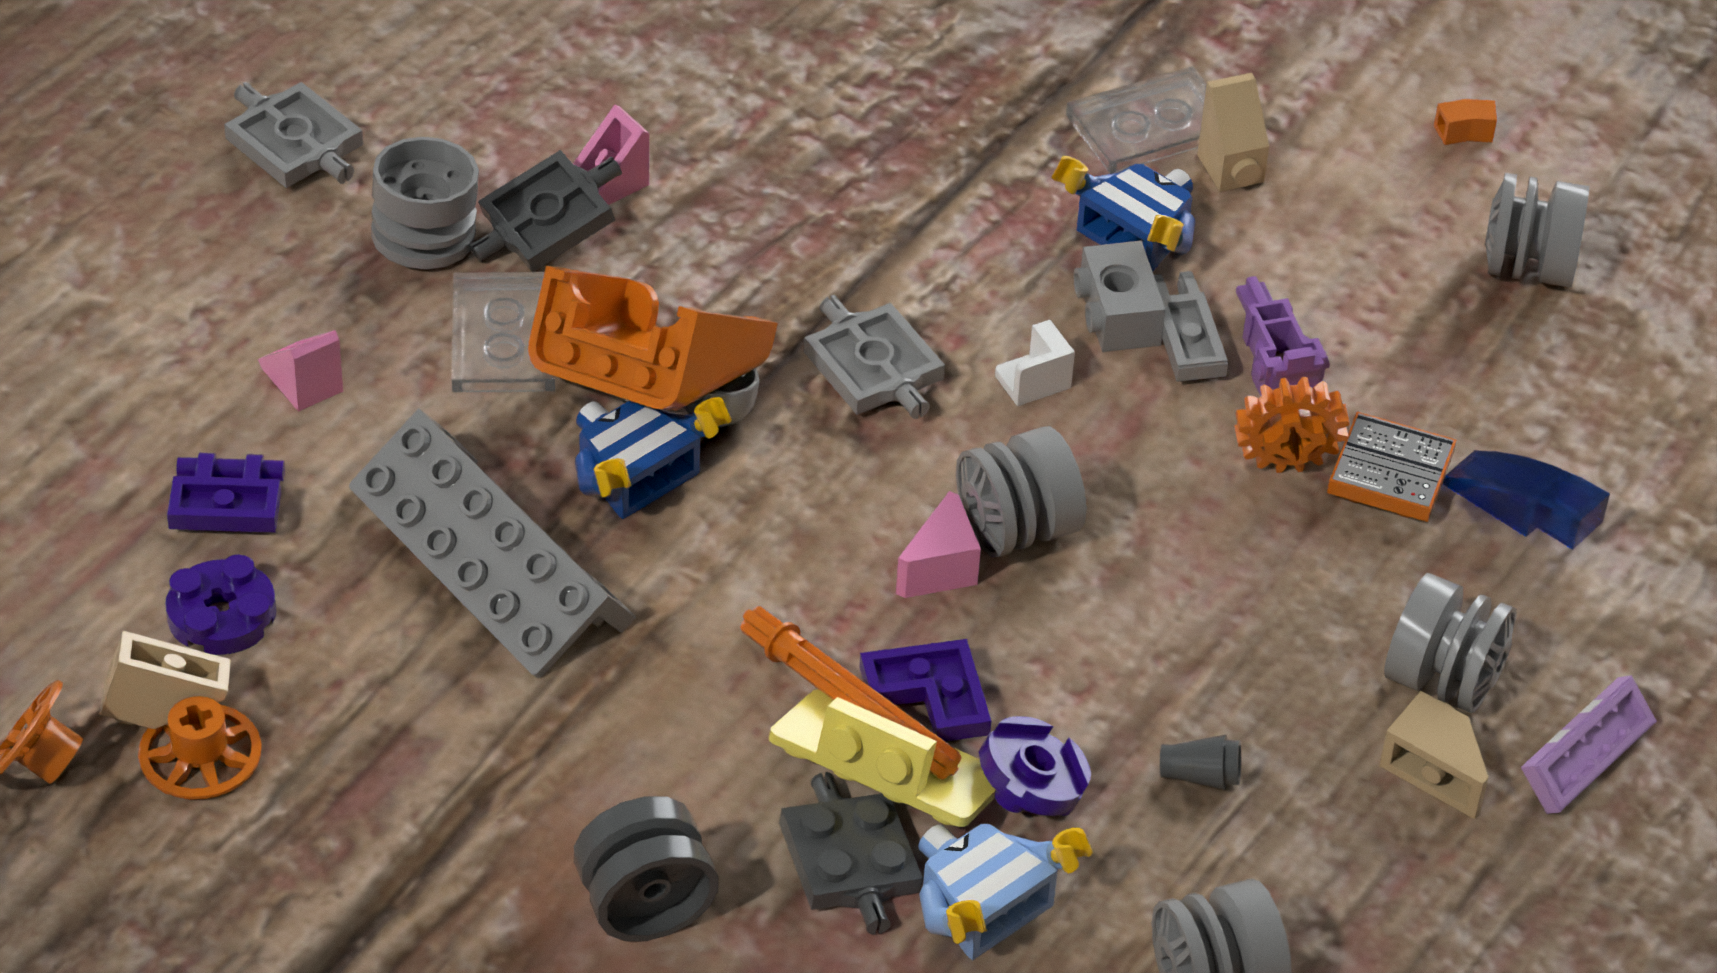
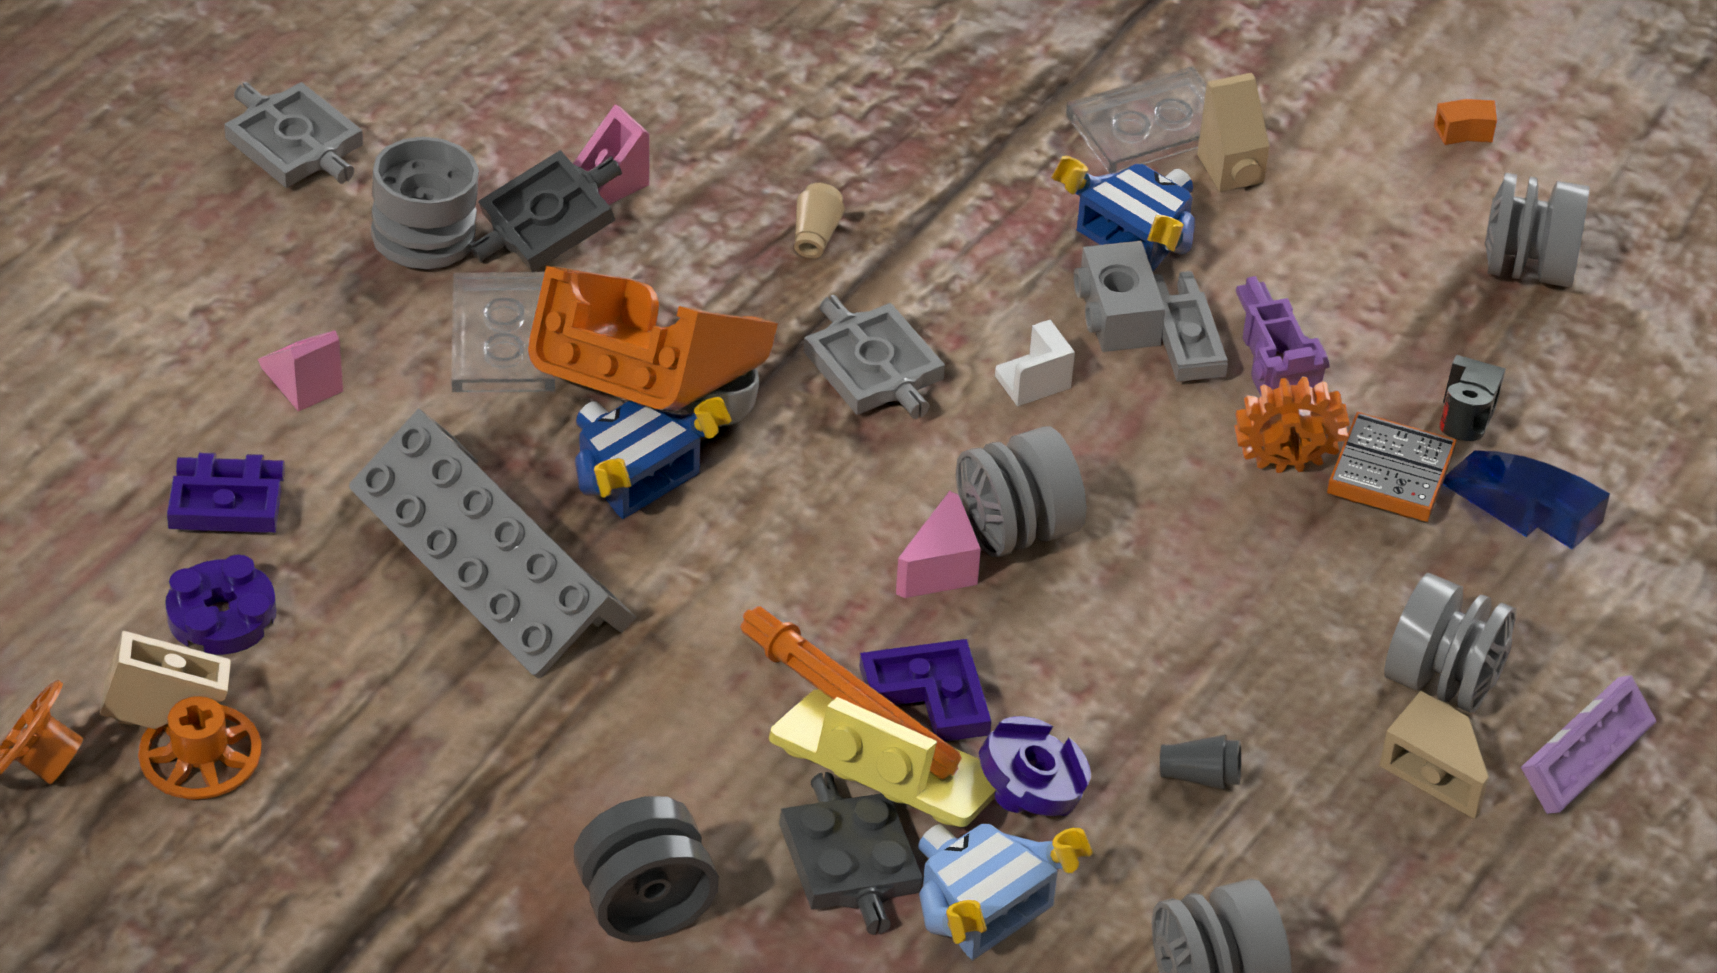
(816, 218): none -> tan cone
(1470, 398): none -> pearl dark grey leg

